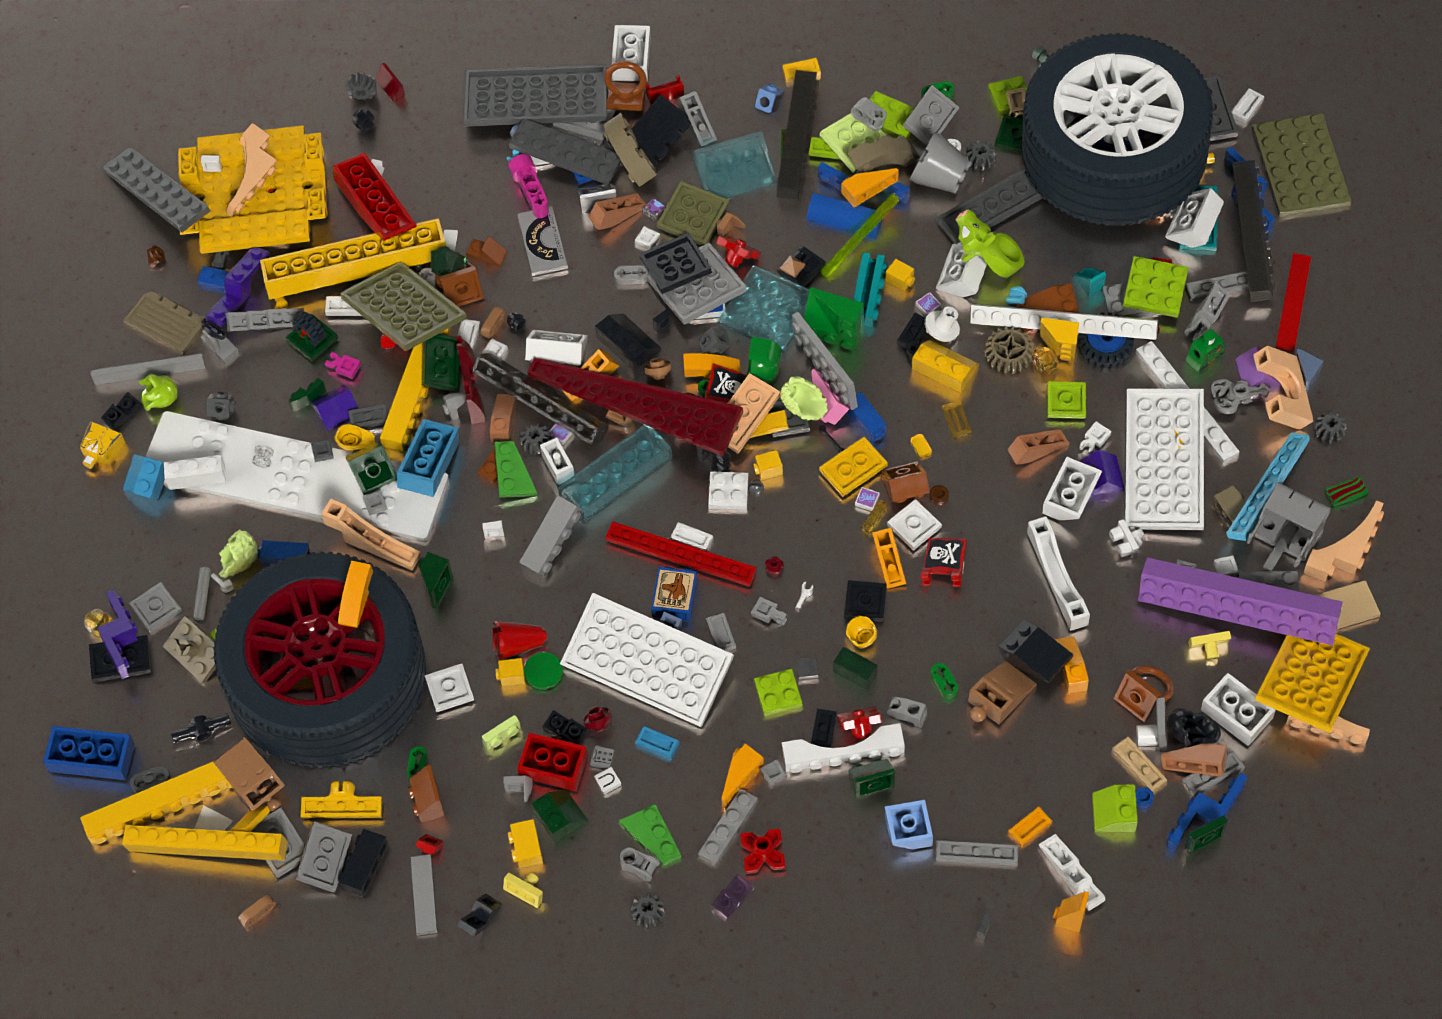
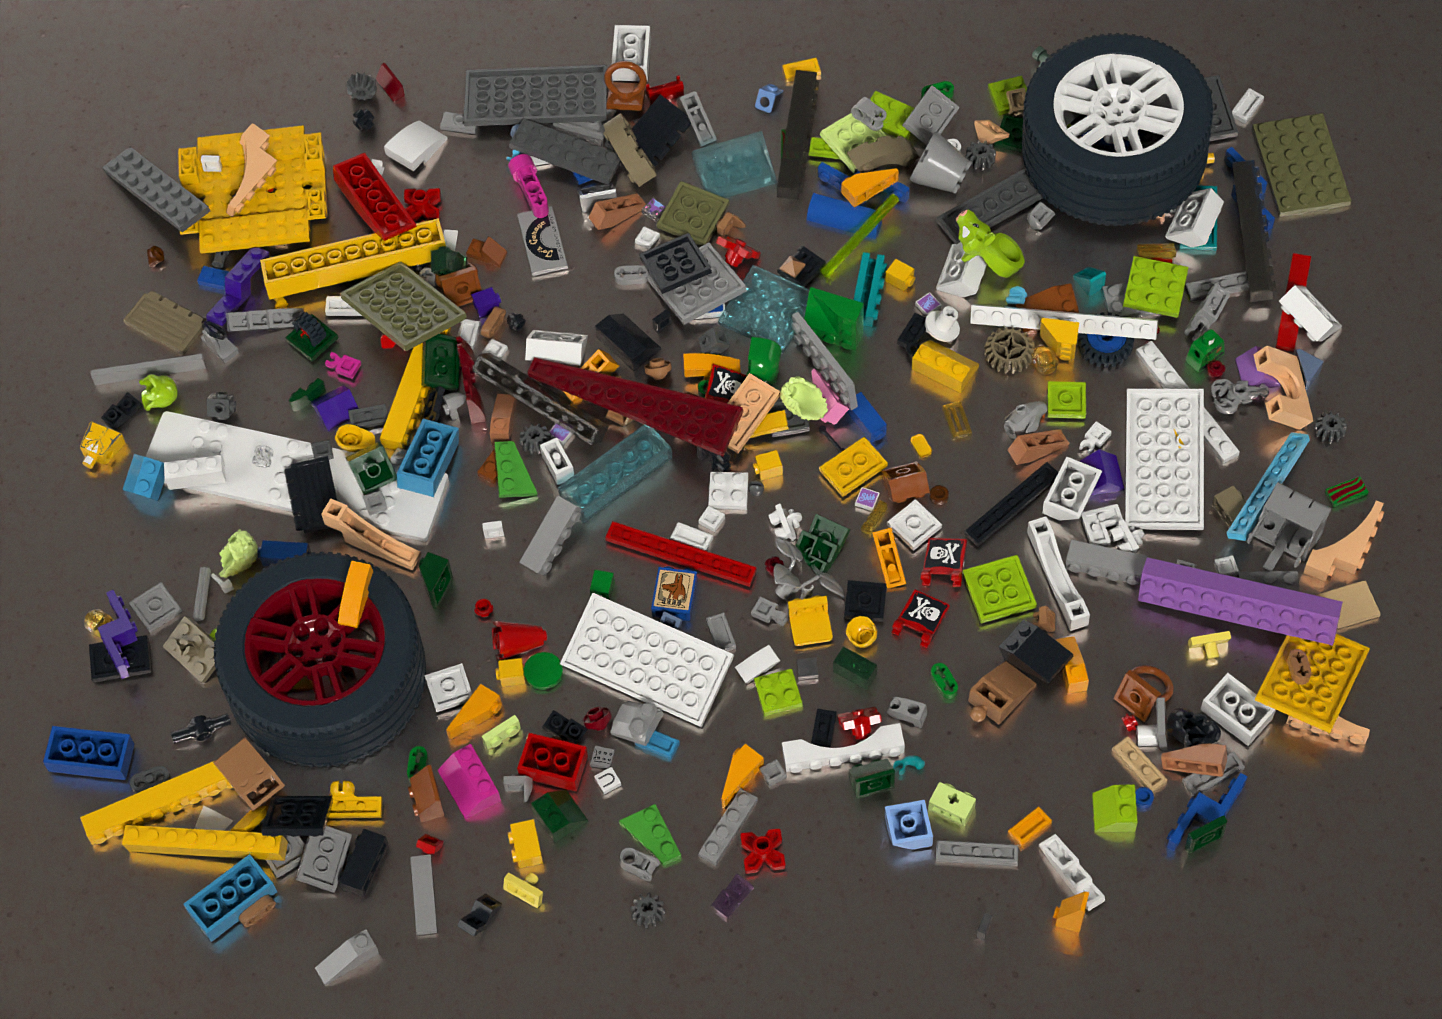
(223, 900): none -> dark azure brick
(297, 816): none -> black plate
(310, 491): none -> black hinge
(347, 957): none -> light grey slope
(398, 456): none -> white tile
(414, 144): none -> white slope
(423, 203): none -> red plant
(433, 404): none -> black hinge
(455, 122): none -> light grey plate
(469, 782): none -> dark pink slope
(476, 710): none -> light orange slope
(483, 603): none -> red plate
(485, 301): none -> dark purple brick
(602, 584): none -> green brick
(636, 722): none -> light grey slope
(711, 519): none -> white tile
(757, 663): none -> white slope
(781, 516): none -> white hips
(789, 583): none -> light grey plant
(810, 620): none -> yellow bracket
(822, 543): none -> dark green slope
(909, 760): none -> teal arm
(922, 615): none -> flag
(958, 811): none -> yellowish green brick
(989, 131): none -> light nougat slope
(999, 589): none -> lime plate
(1011, 504): none -> black plate
(1024, 419): none -> light grey animal
(1040, 216): none -> light grey plate
(1046, 619): none -> medium nougat tile
(1097, 521): none -> white plate
(1105, 562): none -> light grey brick
(1129, 722): none -> red plate
(1156, 250): none -> clear yellow tile
(1215, 373): none -> dark red plate
(1303, 666): none -> medium nougat beam
(1309, 313): none -> white slope

